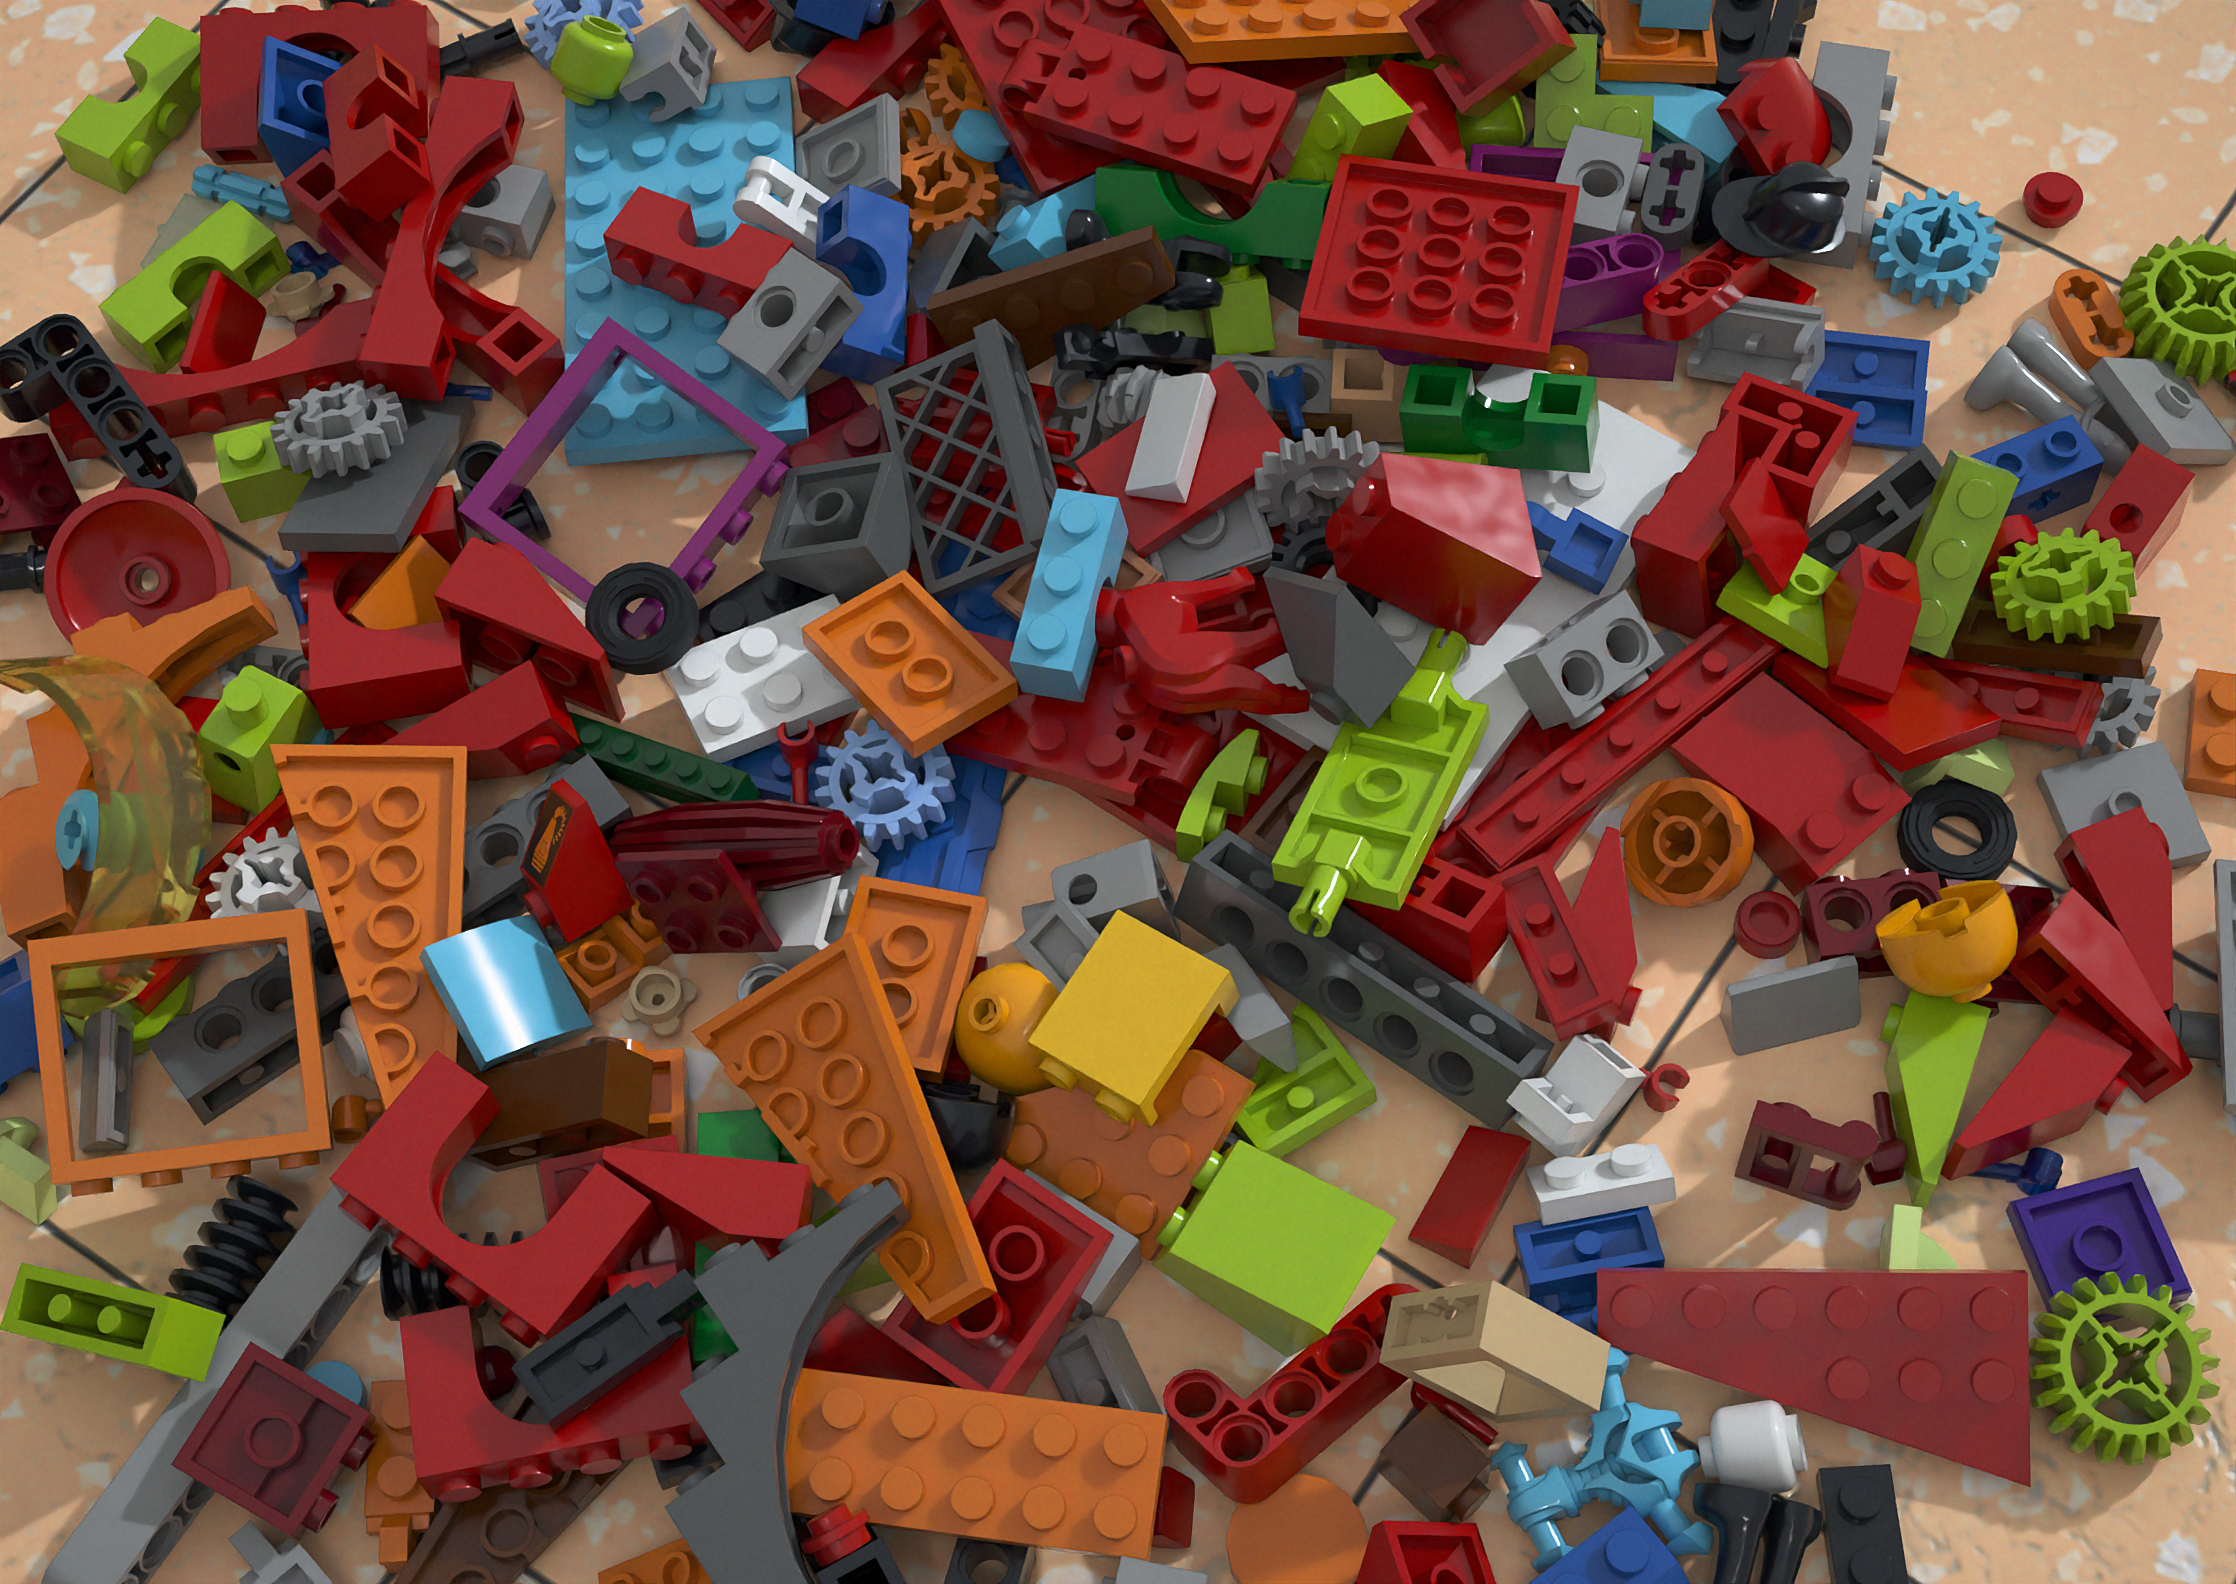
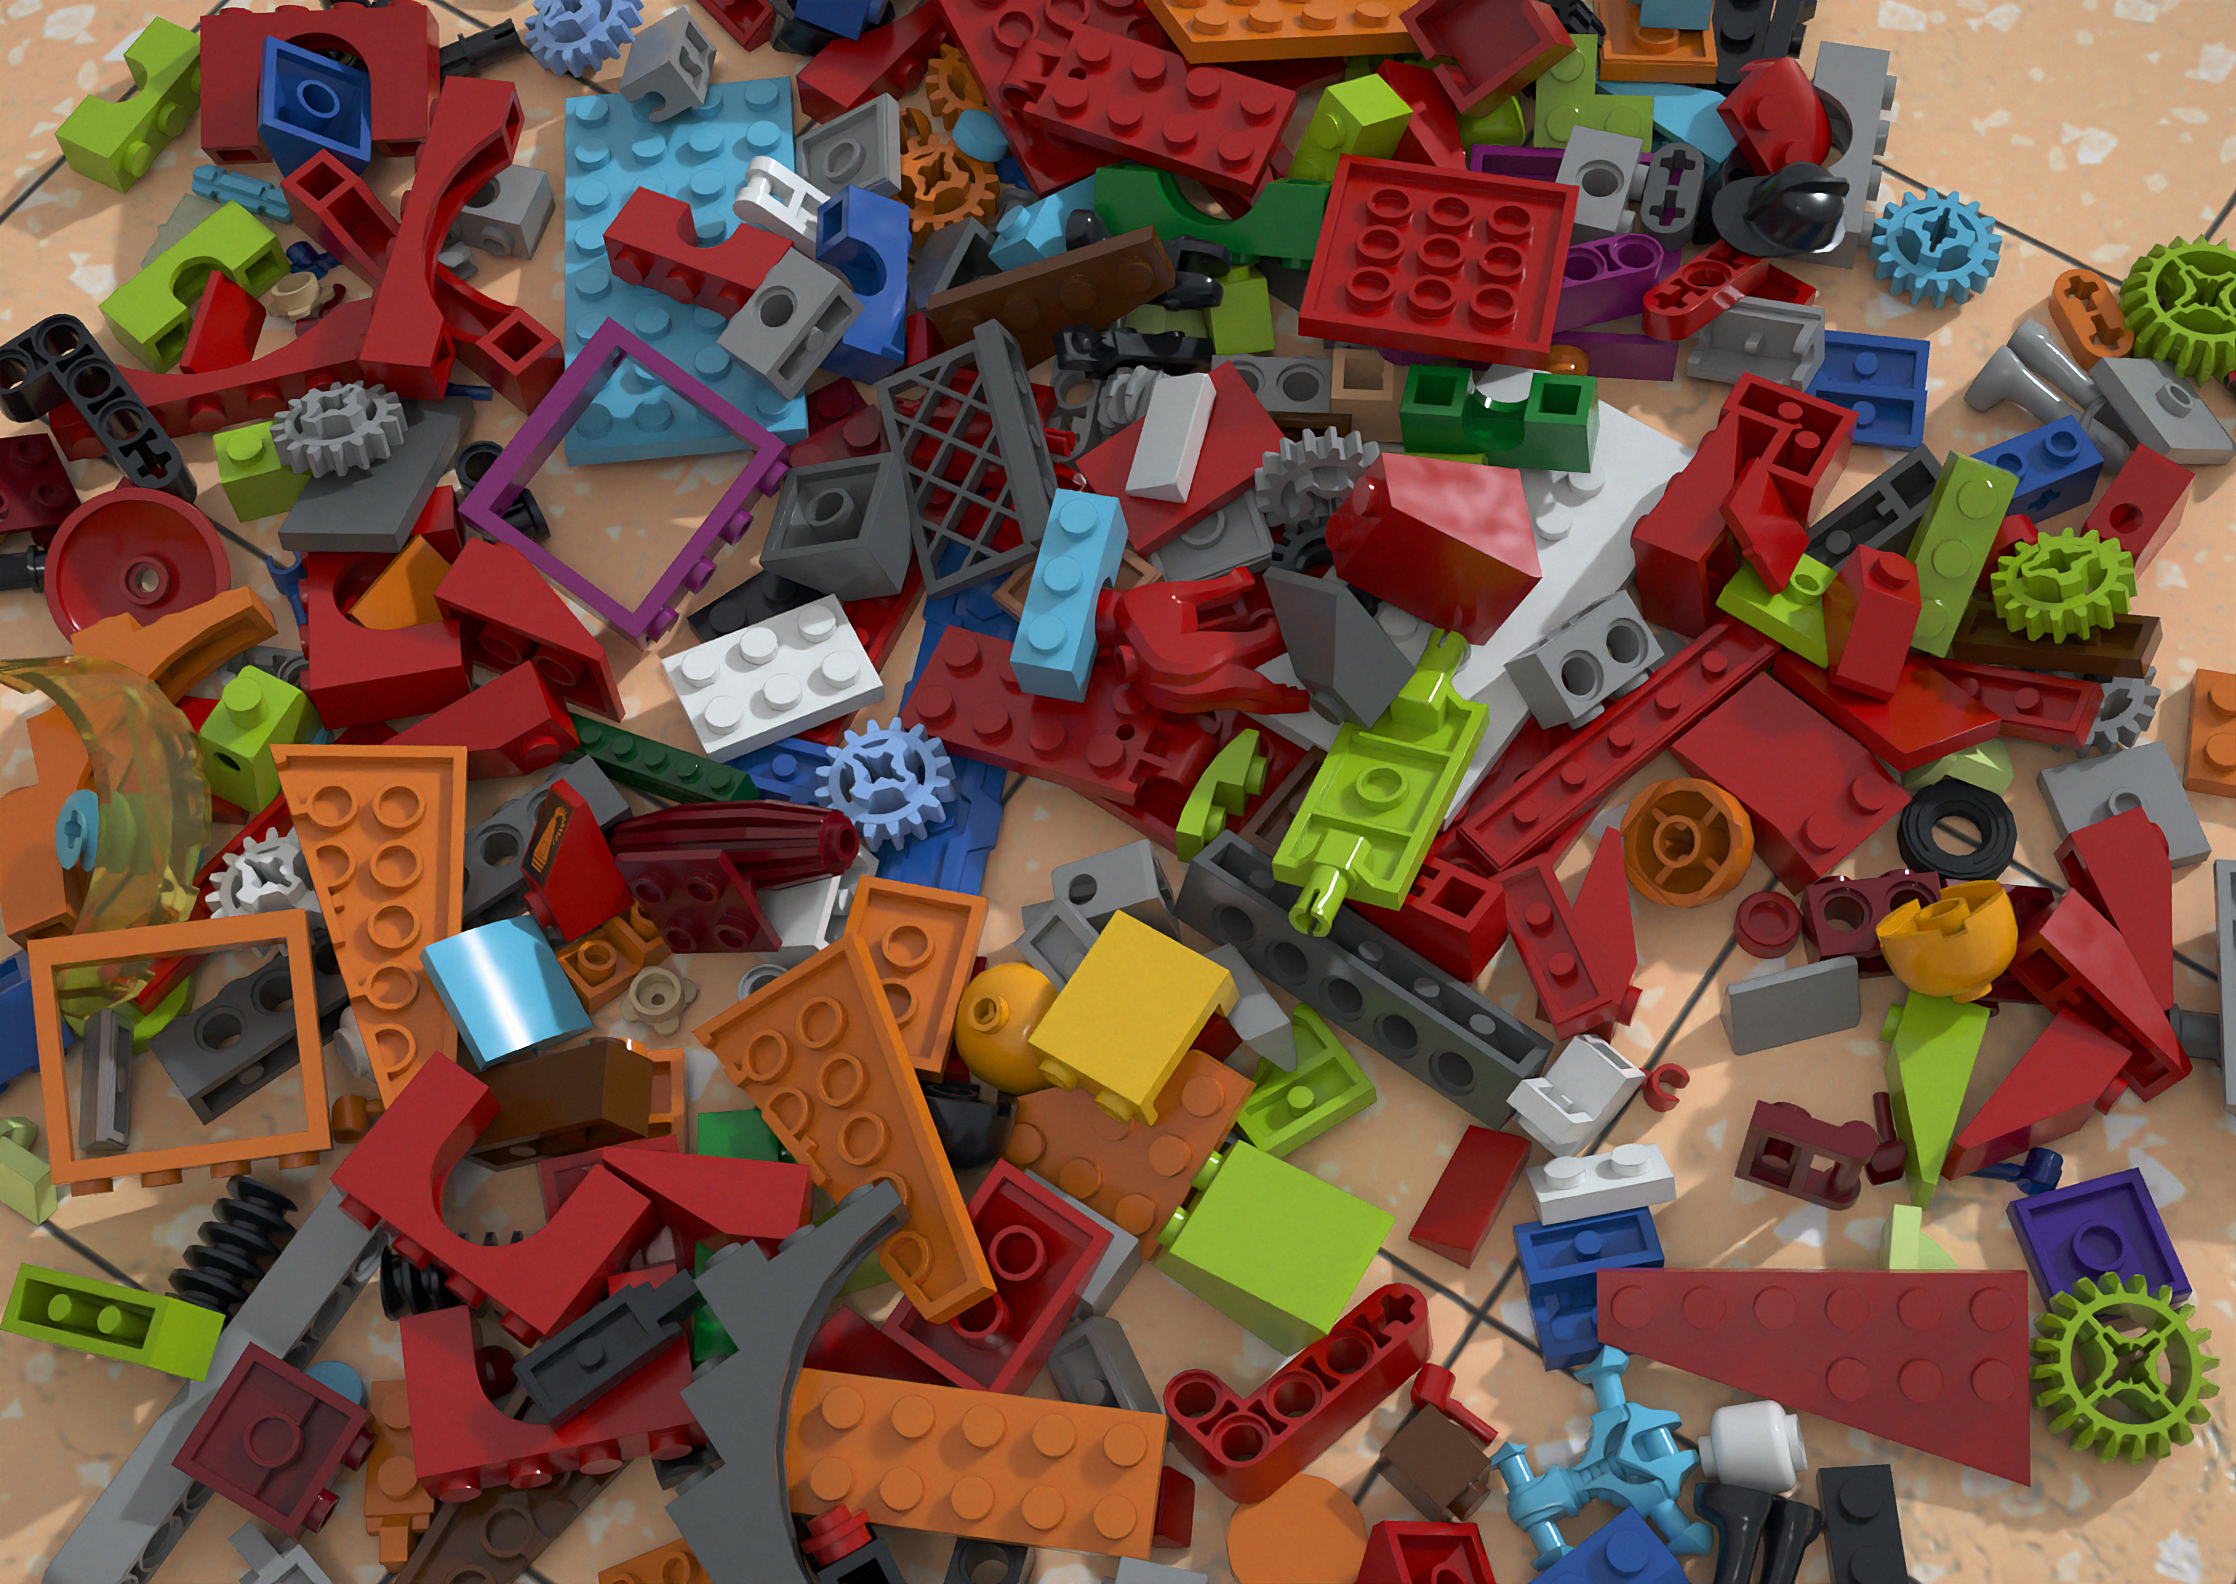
(372, 155): red arch -> none
(591, 60): lime head -> none
(635, 582): black tyre -> none
(799, 756): red hand -> none
(909, 663): orange plate -> none
(1289, 395): blue hand -> none
(1495, 1353): tan window -> none
(1578, 548): blue plate -> none
(2052, 199): red plate -> none

